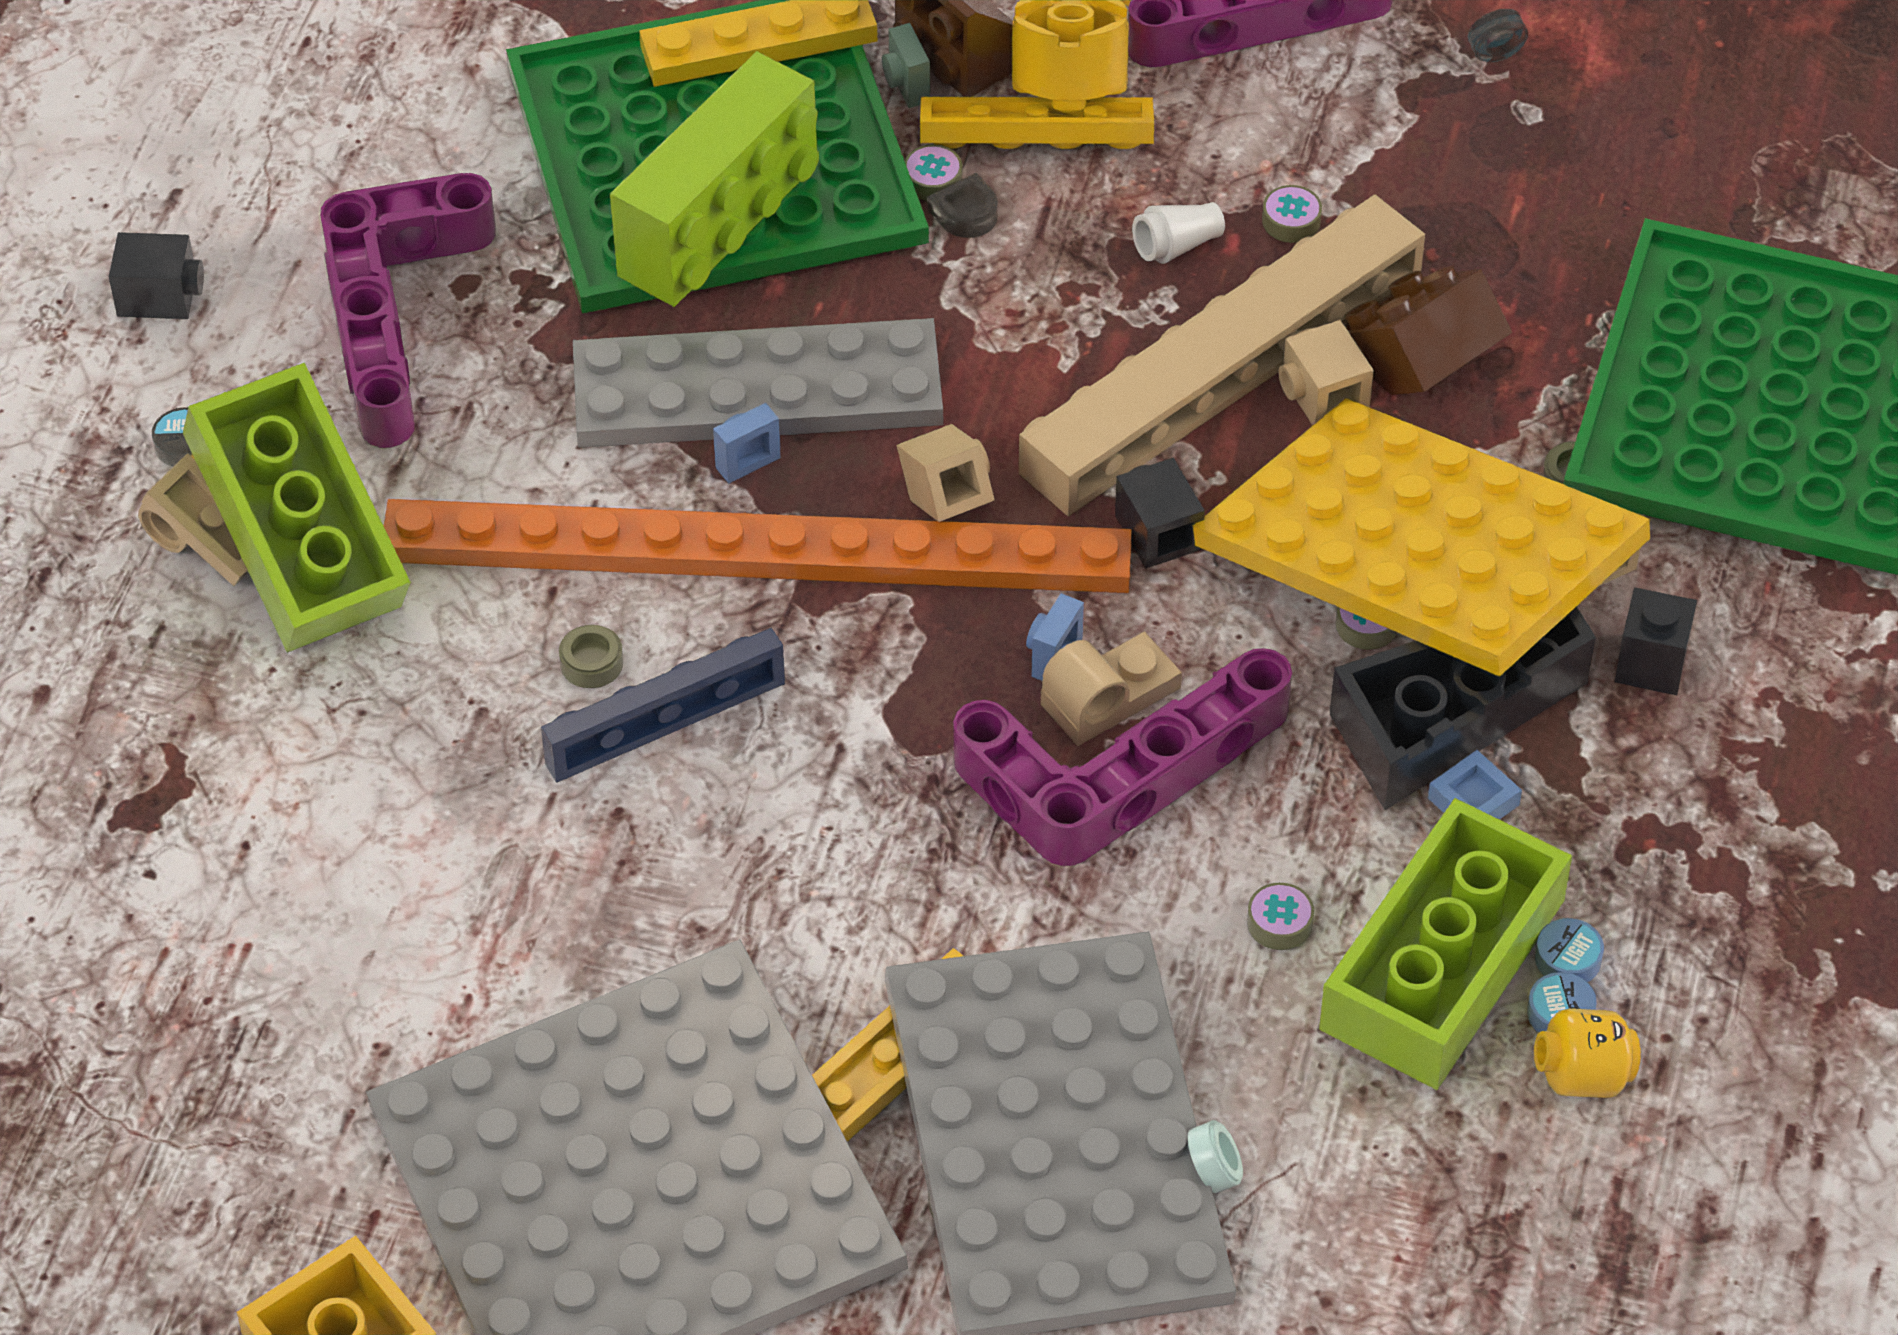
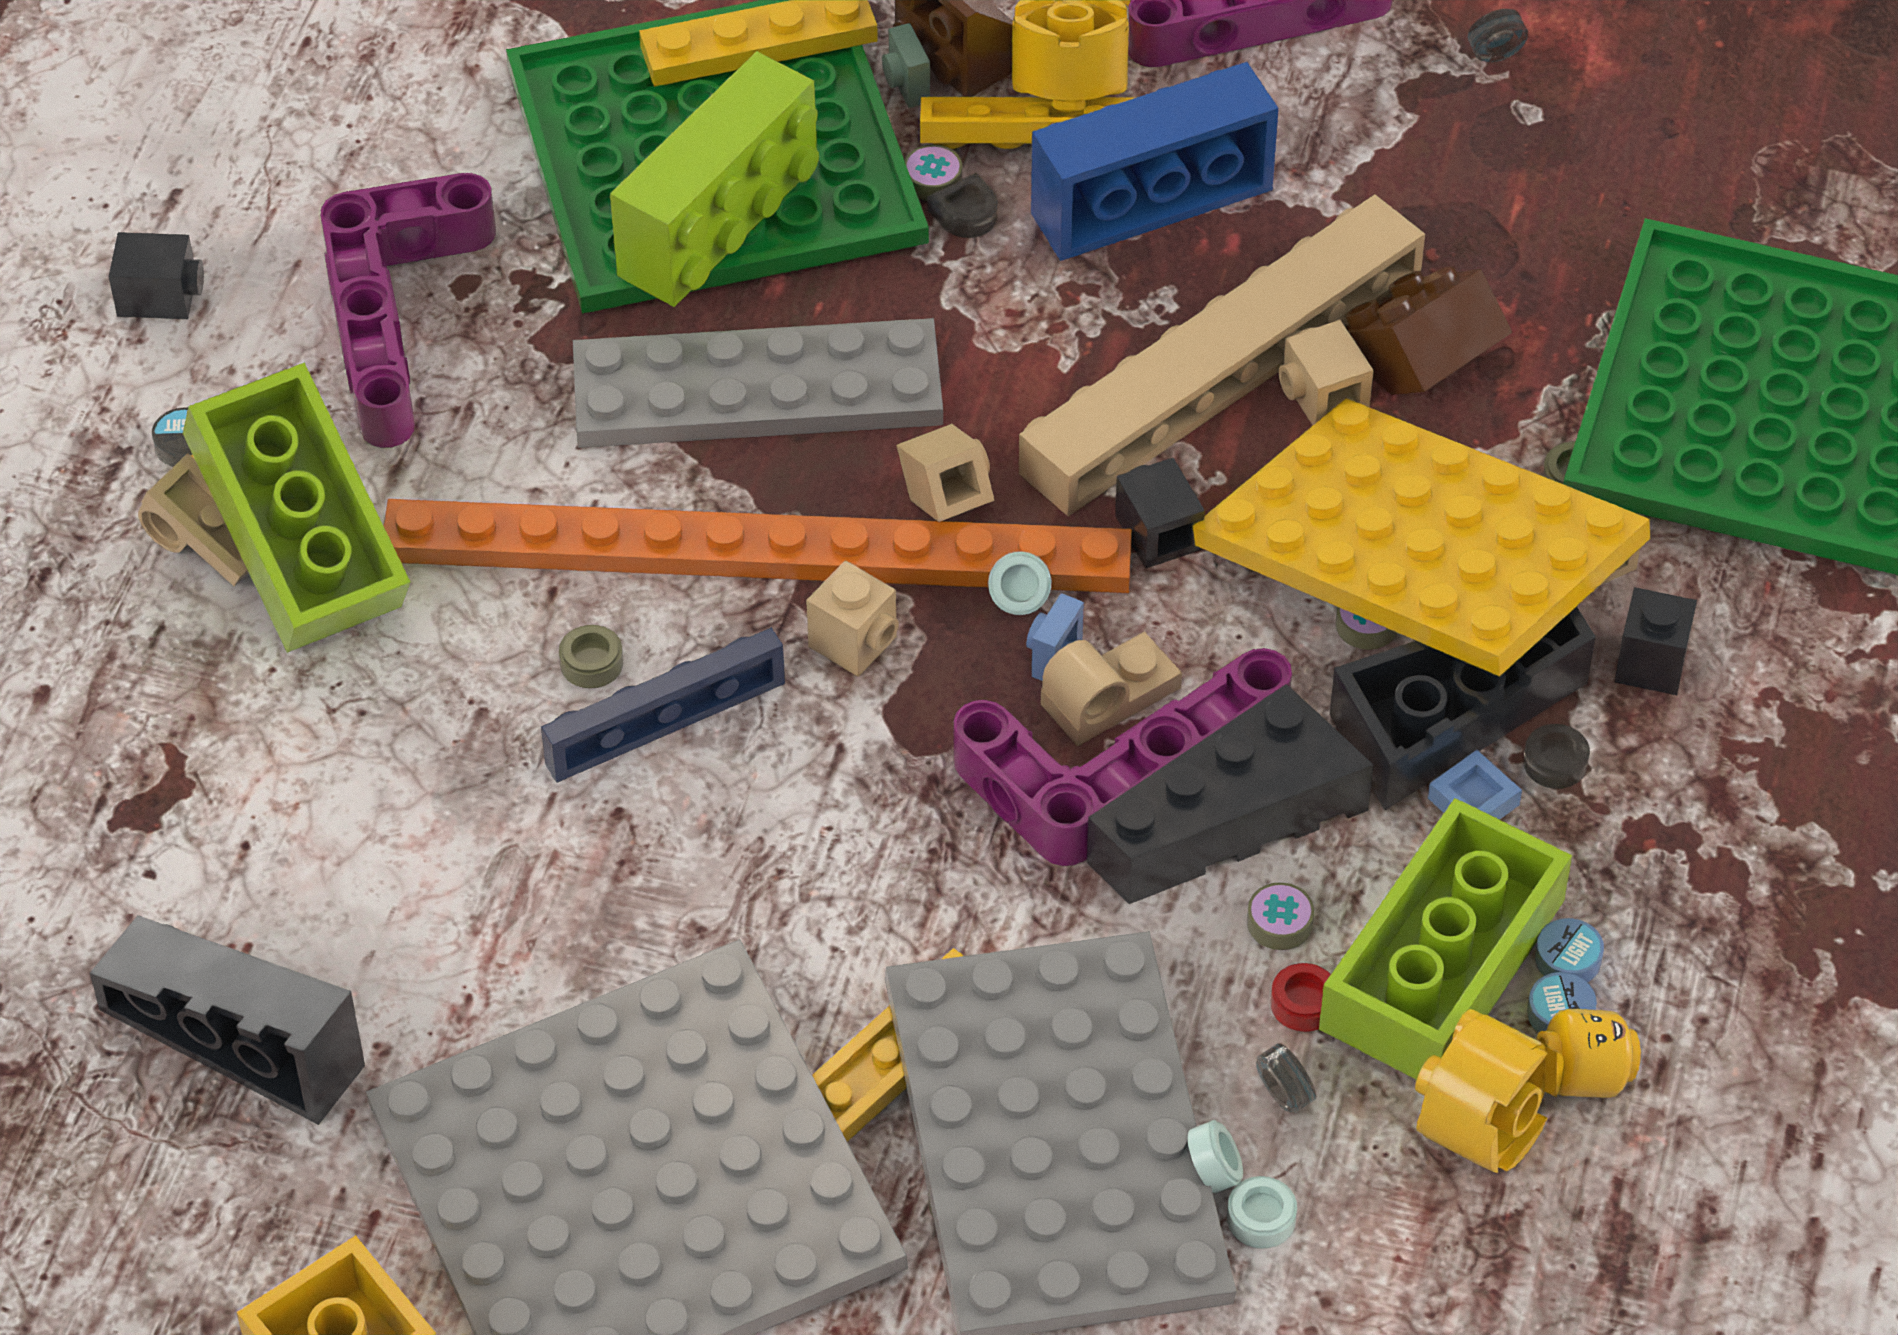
(234, 1014): none -> black wedge
(746, 442): medium blue plate -> none
(851, 618): none -> tan brick
(1019, 583): none -> light aqua tile
(1153, 160): none -> blue brick
(1175, 229): white cone -> none
(1239, 788): none -> black wedge
(1261, 1212): none -> light aqua tile
(1285, 1078): none -> clear smoke tile
(1291, 213): tile -> none
(1298, 996): none -> red tile
(1487, 1092): none -> yellow brick
(1556, 756): none -> clear smoke tile

